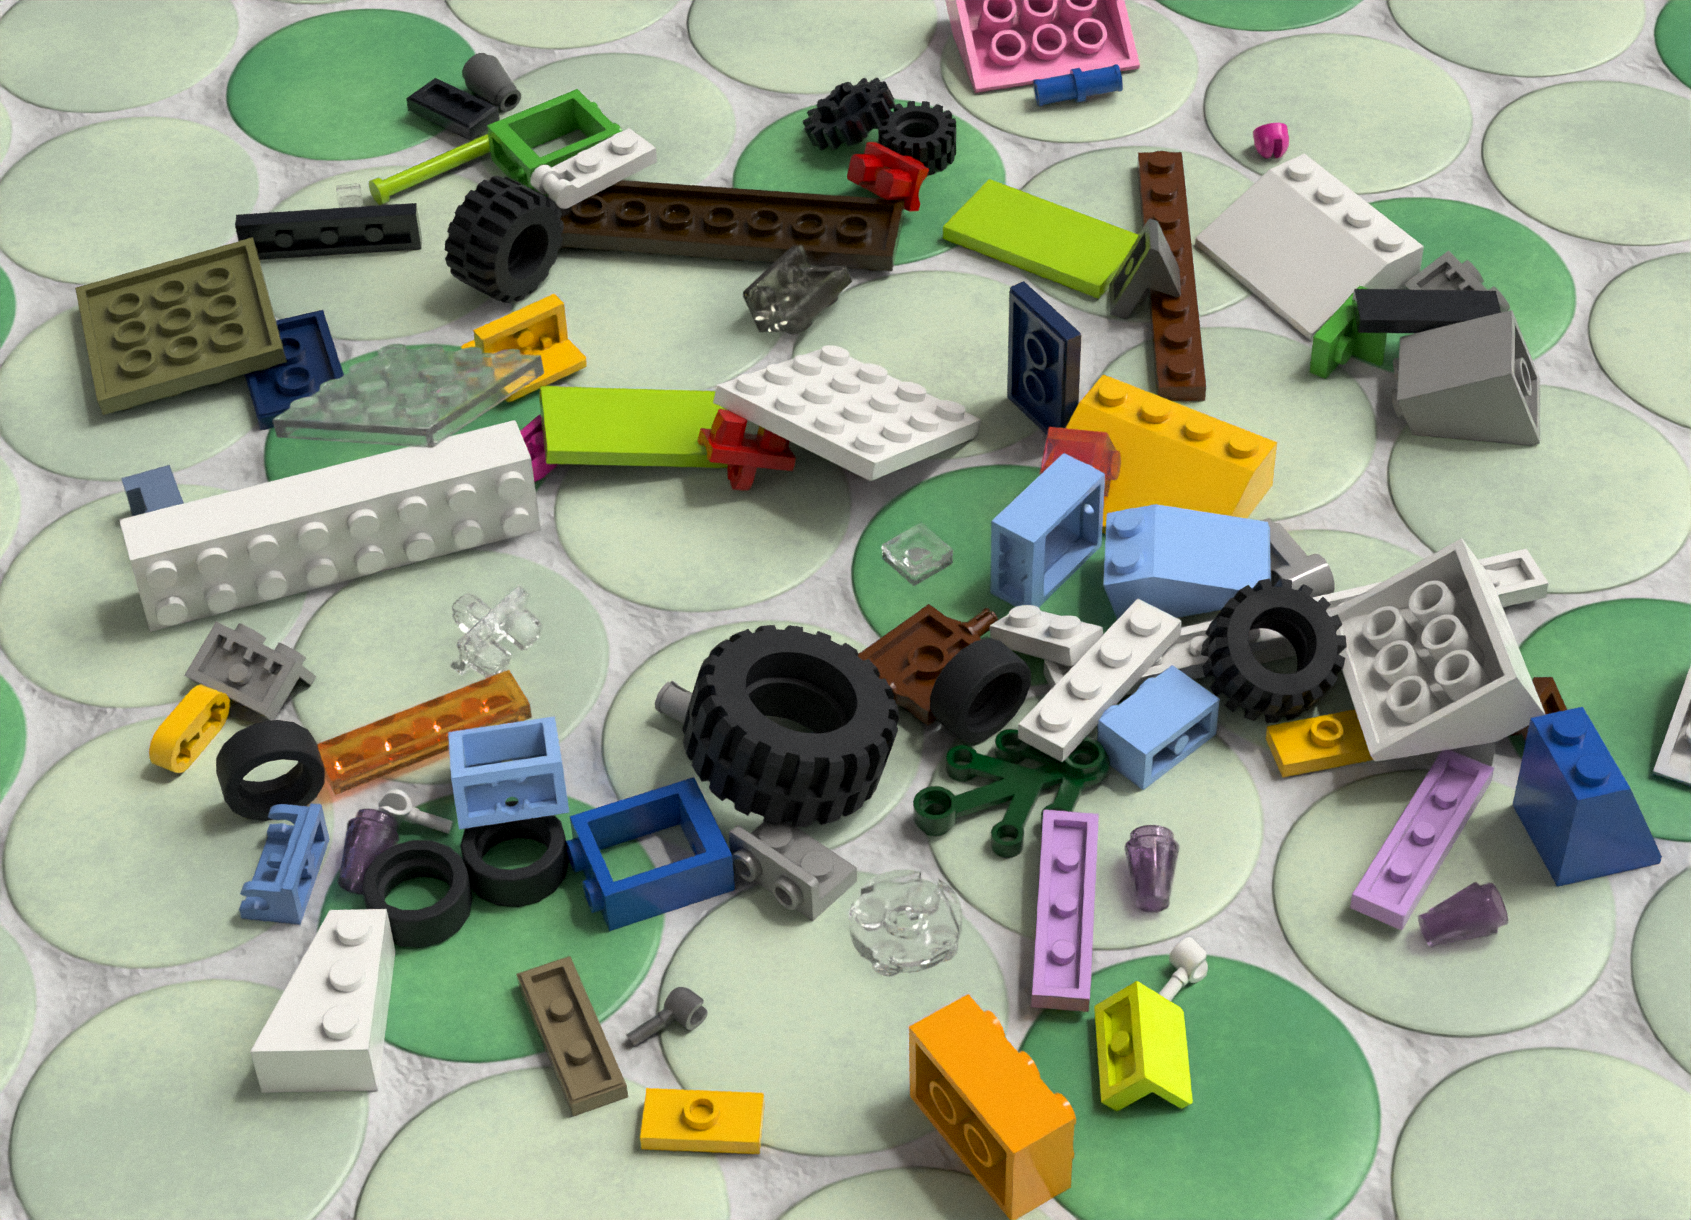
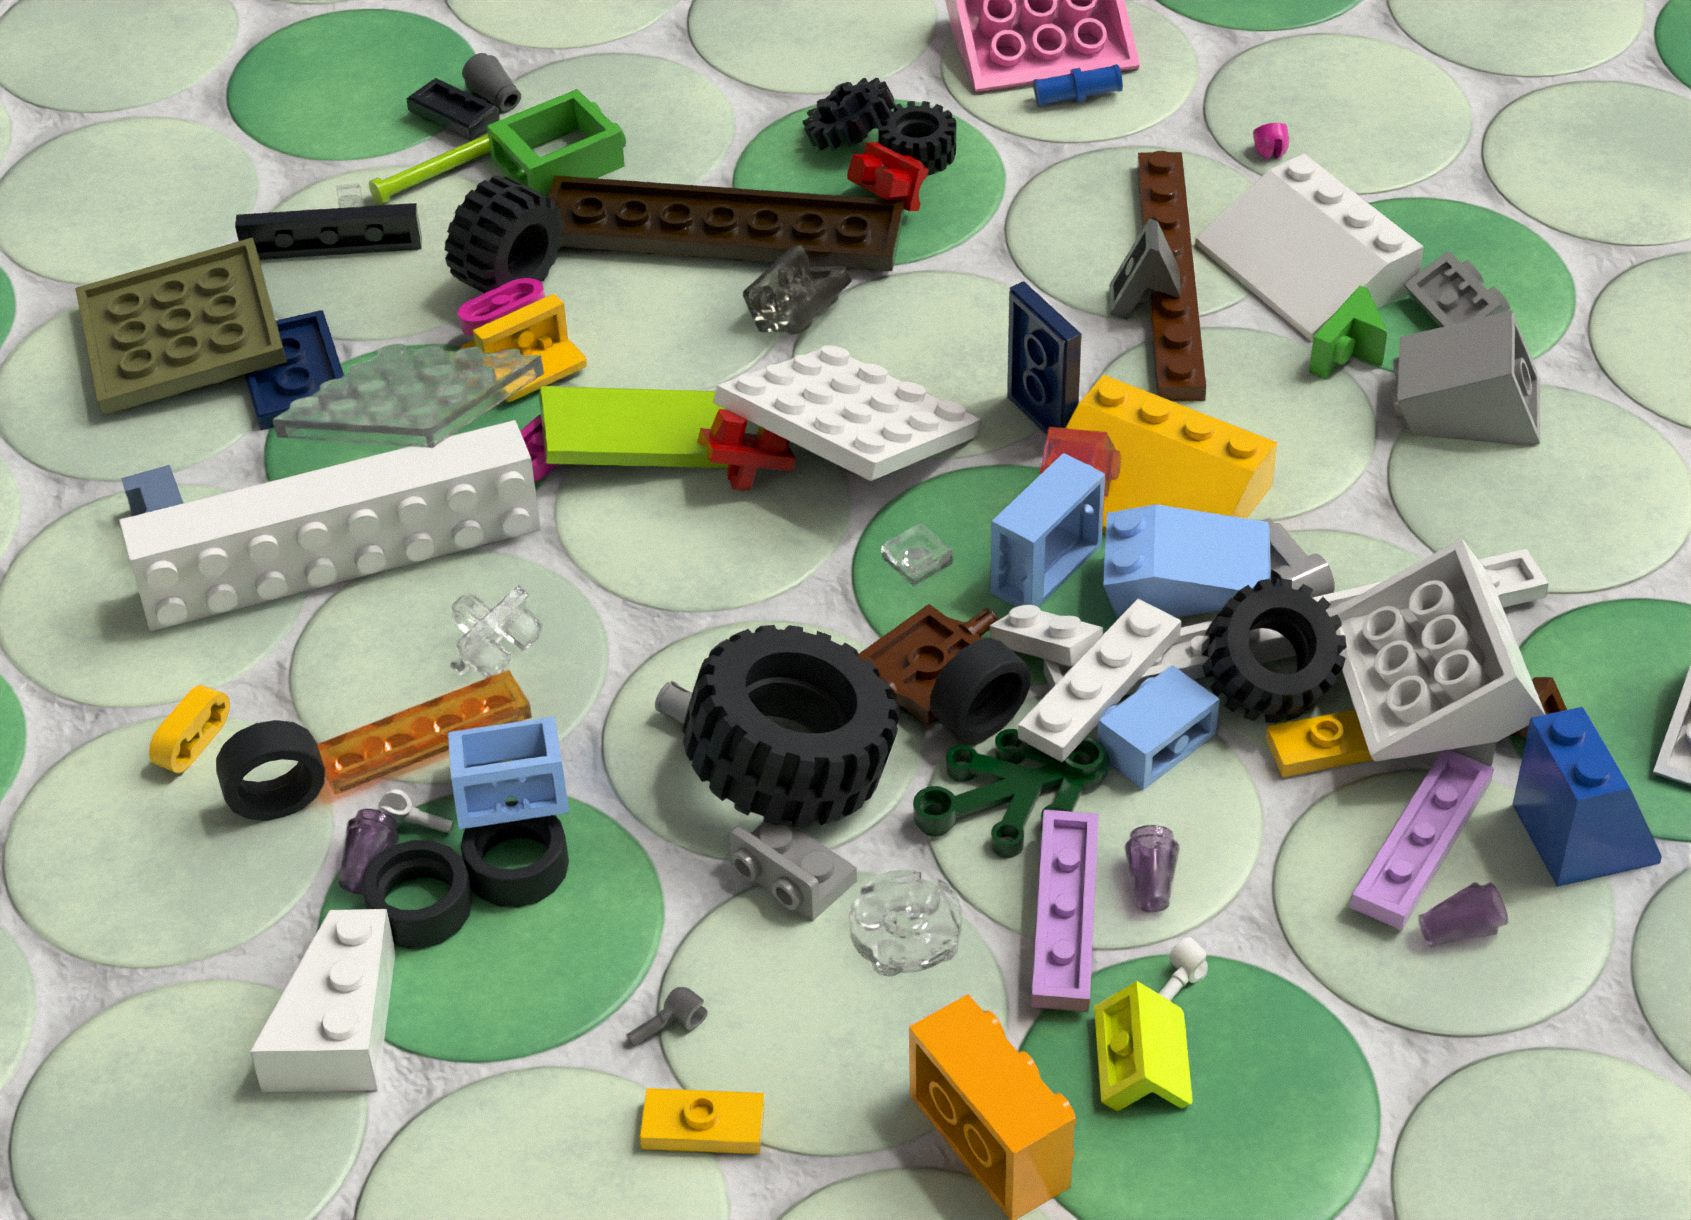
(247, 669): light grey bracket -> none
(287, 865): medium blue hinge -> none
(499, 303): none -> dark pink plate
(572, 1036): dark tan tile -> none
(594, 168): white plate -> none
(662, 888): blue window -> none
(1041, 237): lime tile -> none
(1419, 309): black tile -> none

